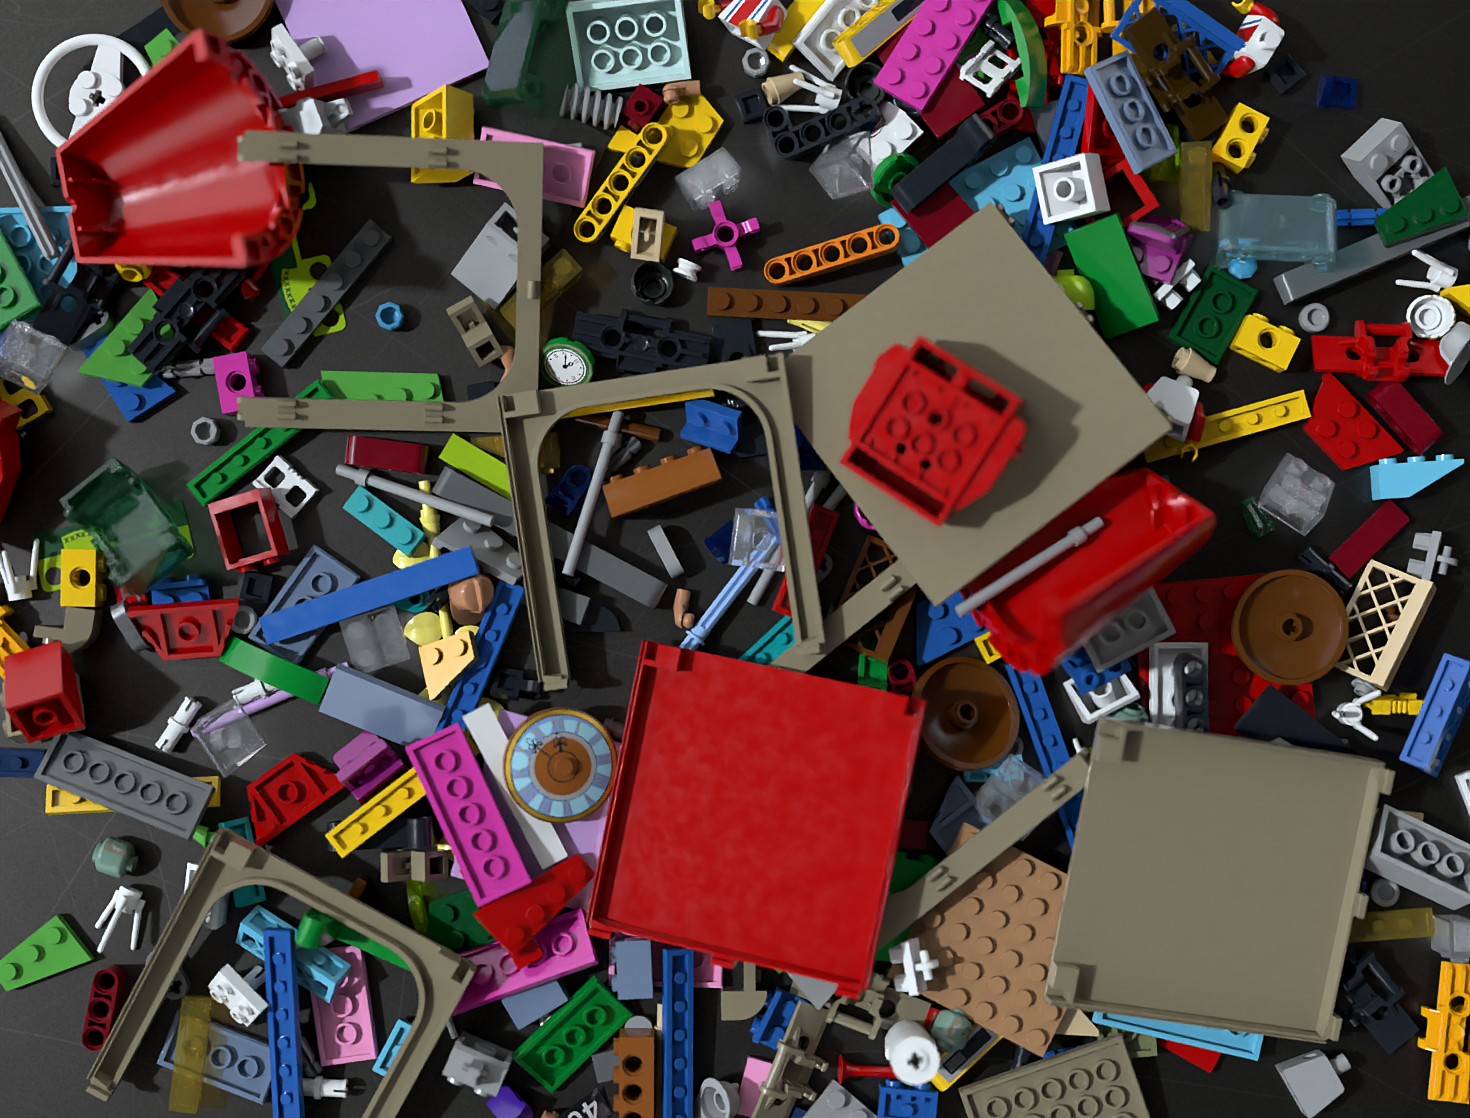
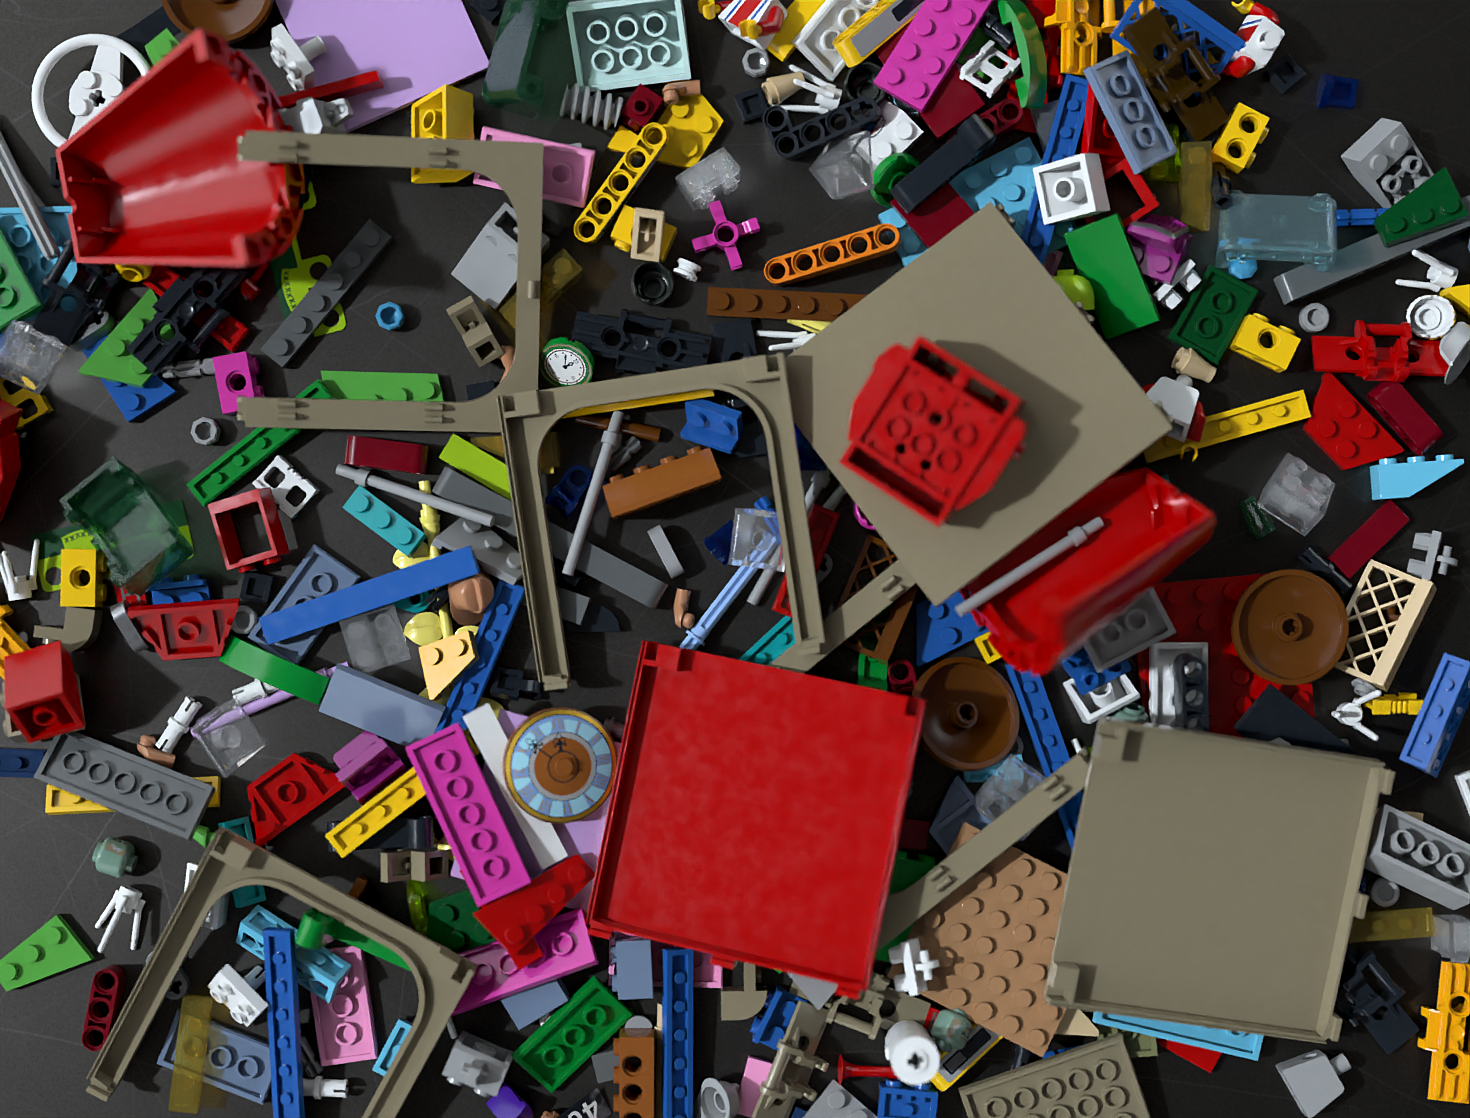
(150, 753): none -> nougat arm

